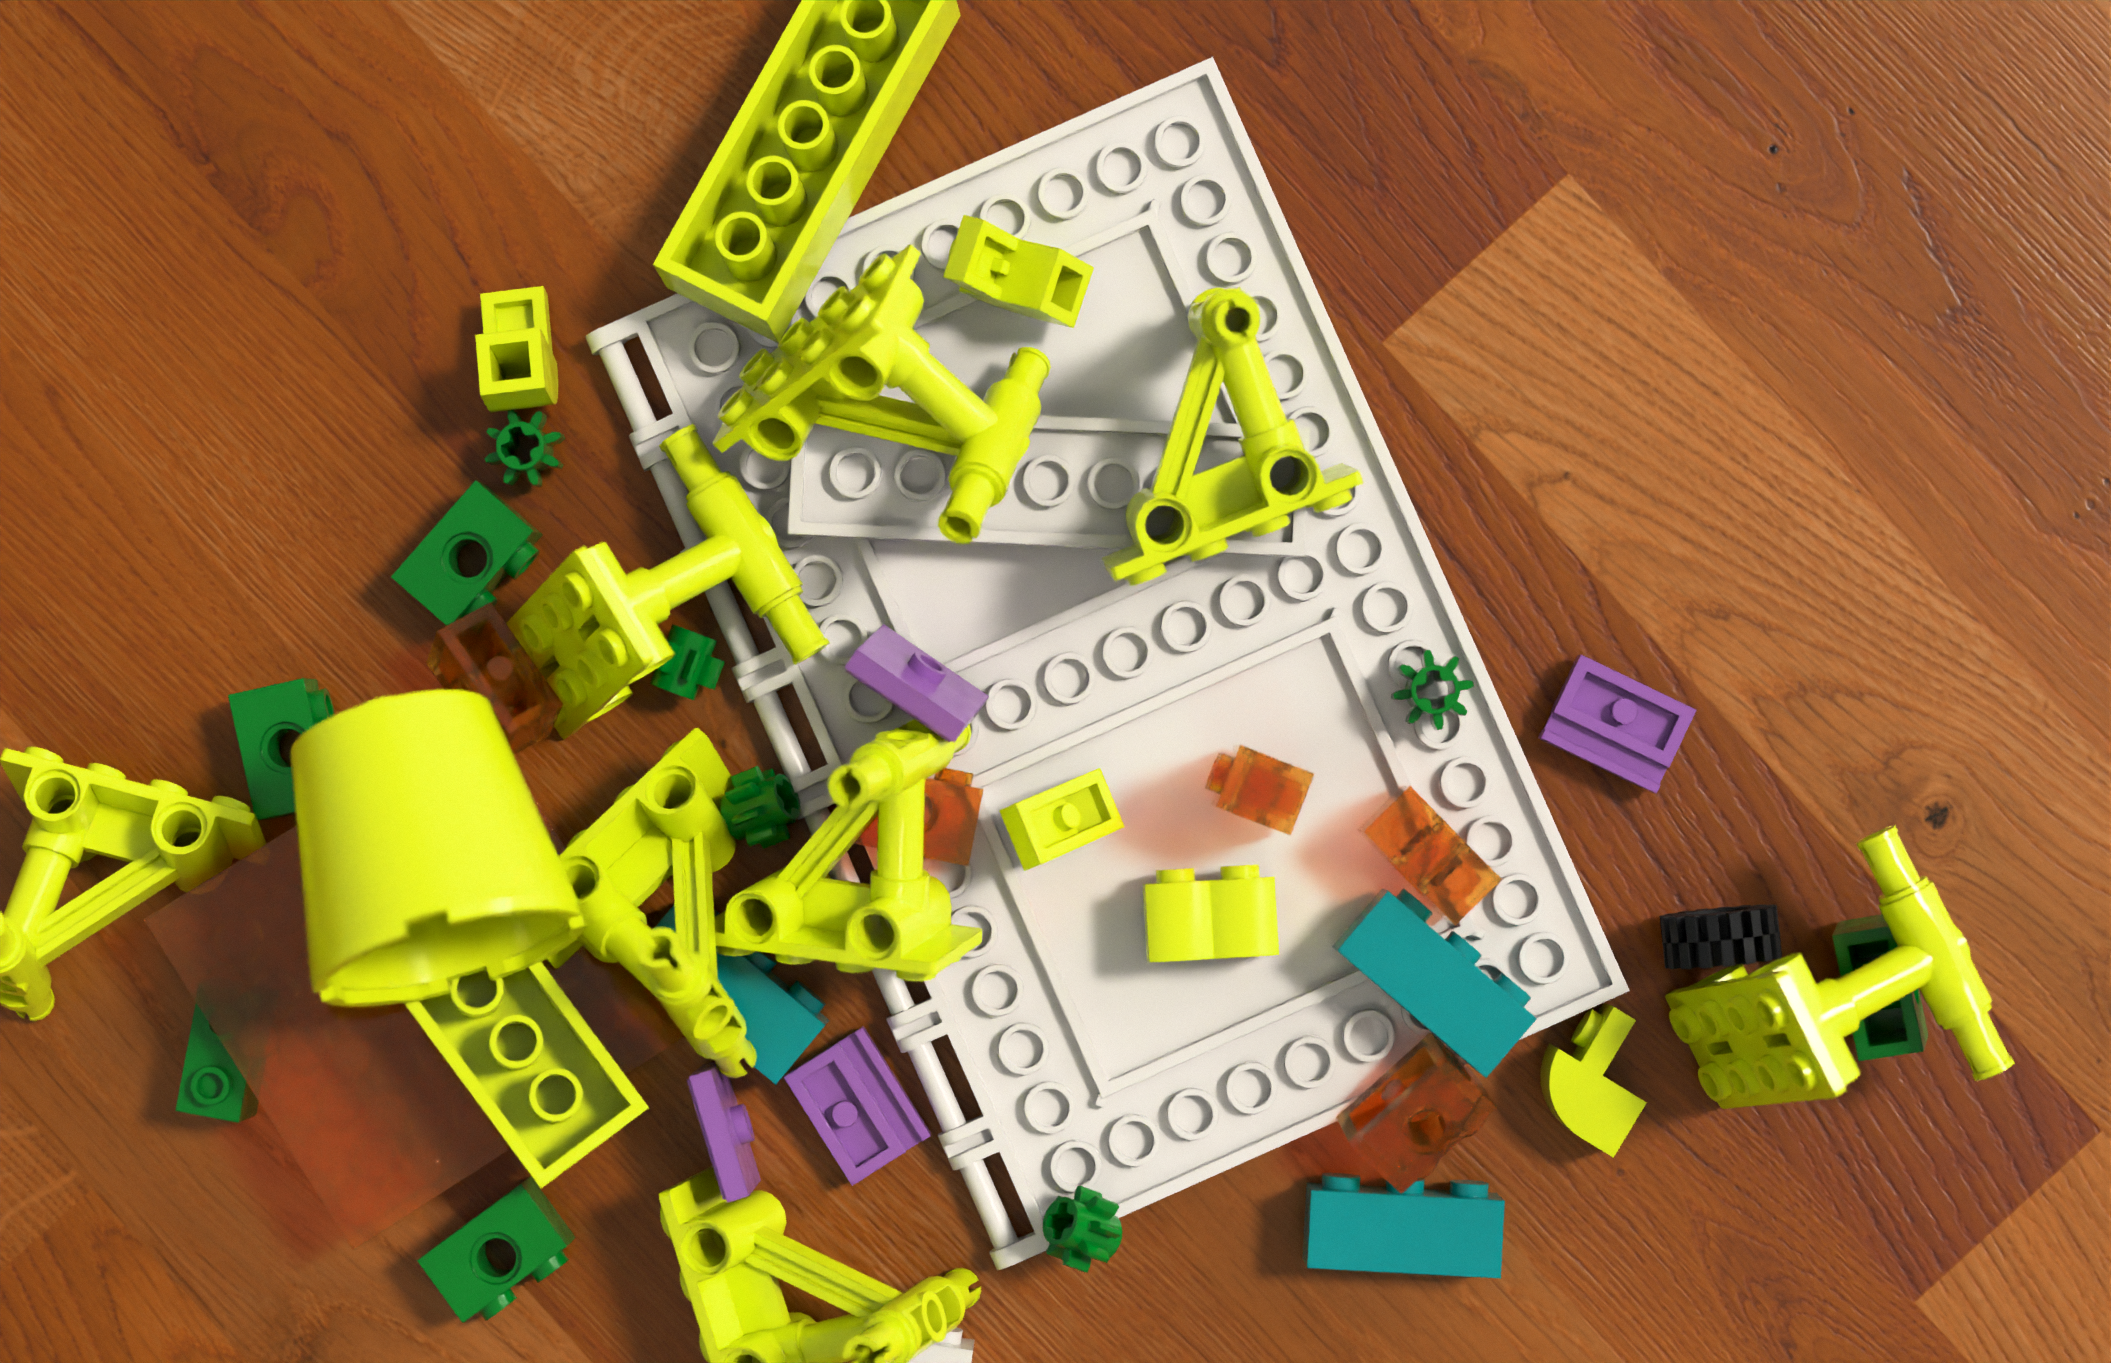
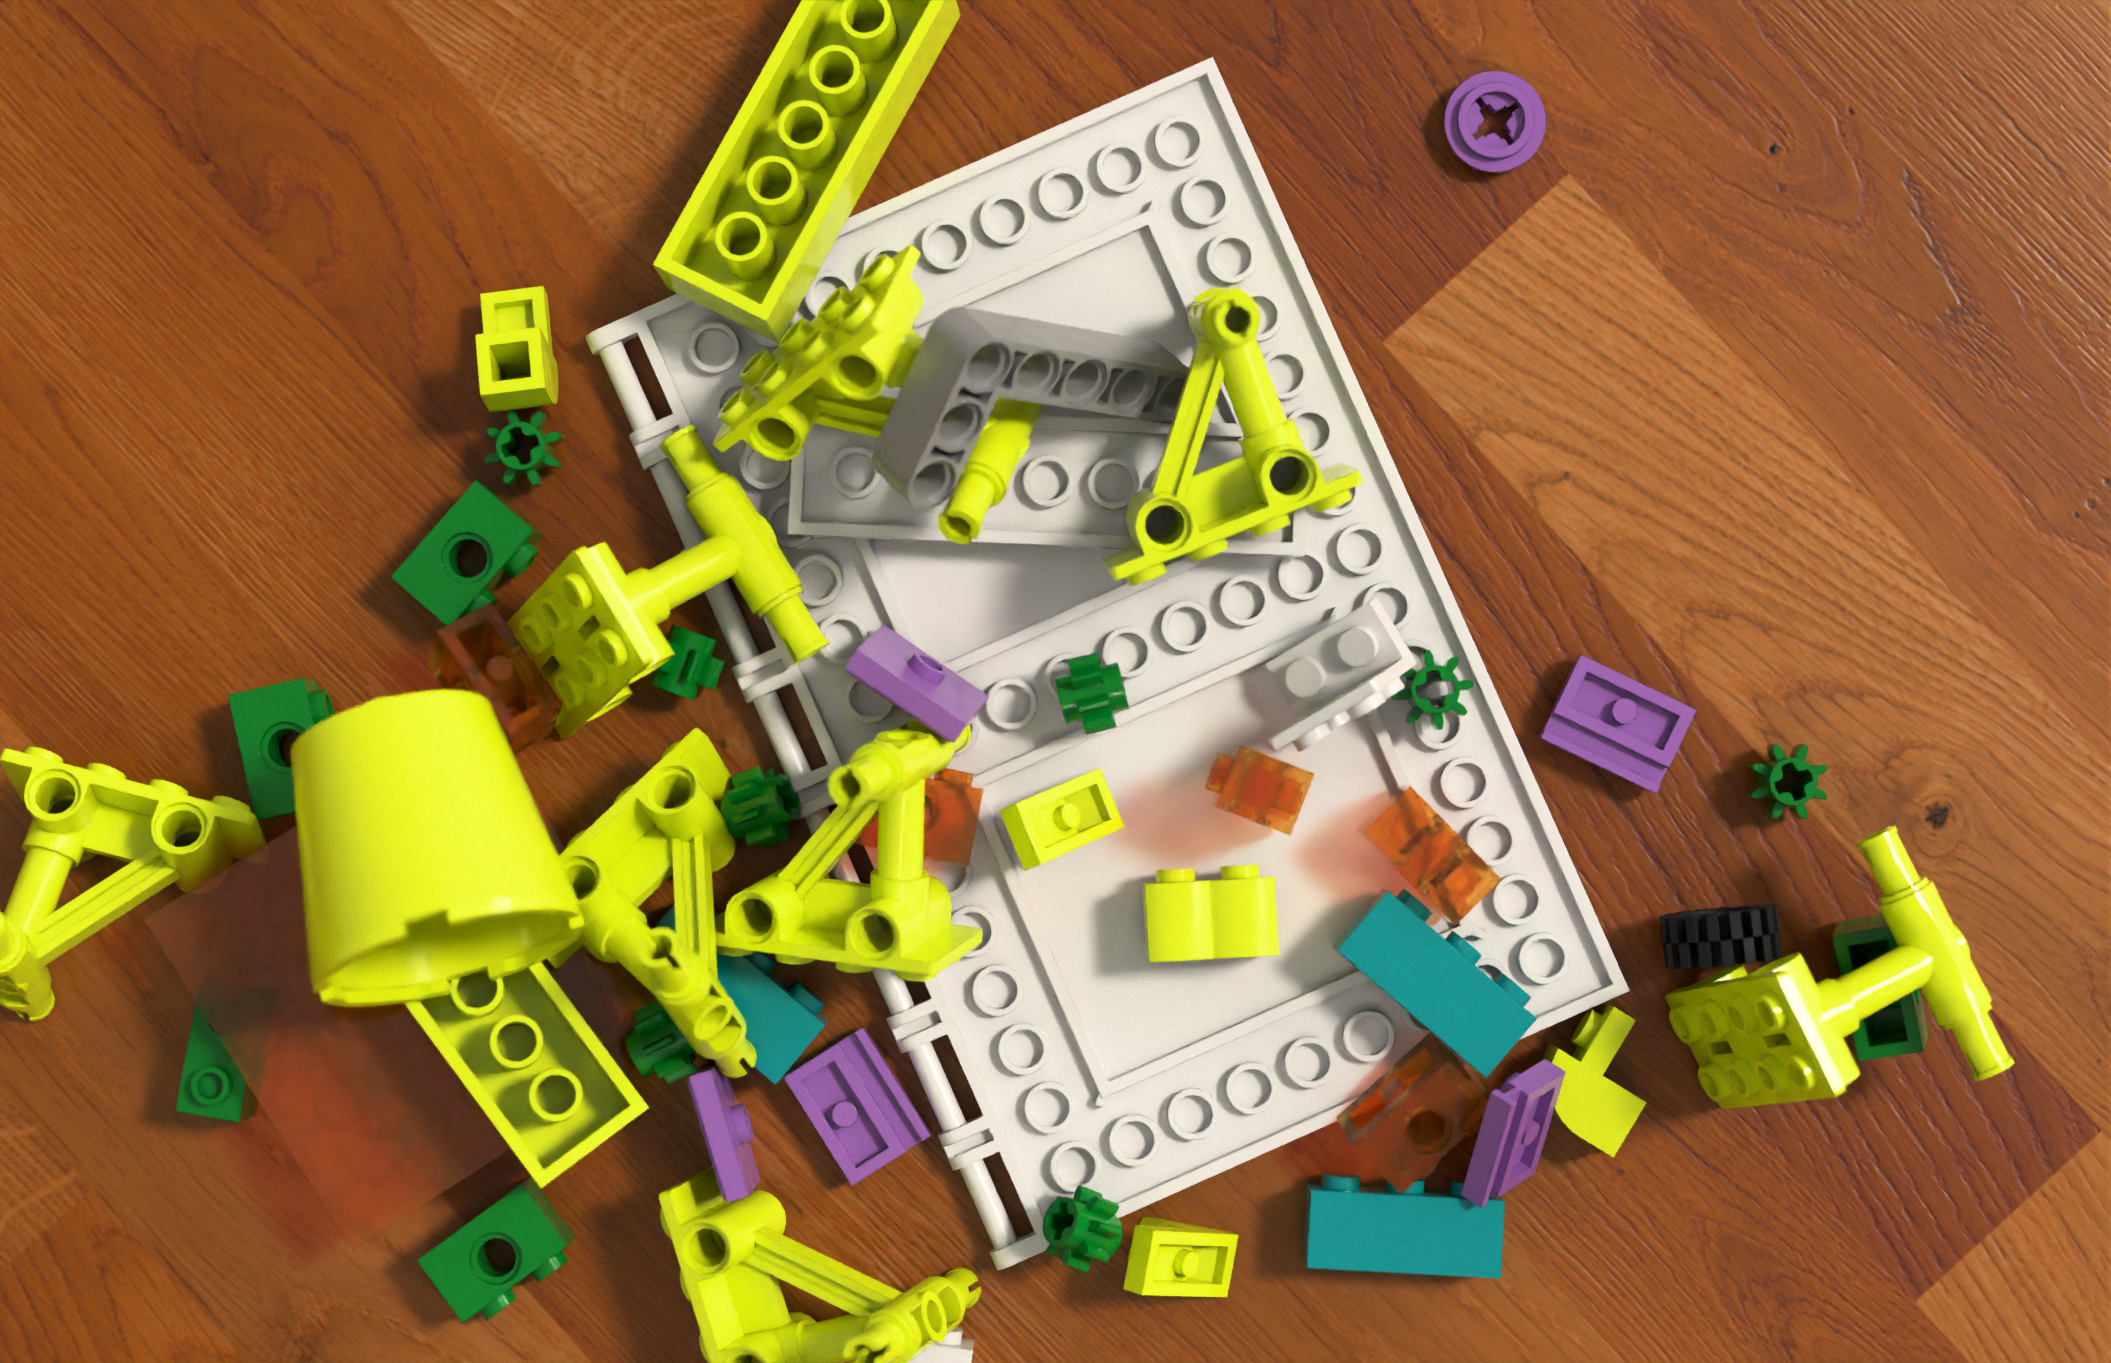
(659, 1045): none -> green gear
(988, 355): none -> light grey beam
(1017, 273): neon yellow brick -> none
(1091, 693): none -> green gear
(1180, 1259): none -> neon yellow slope
(1340, 674): none -> white bracket
(1495, 92): none -> medium lavender gear
(1513, 1132): none -> medium lavender plate
(1802, 790): none -> green gear

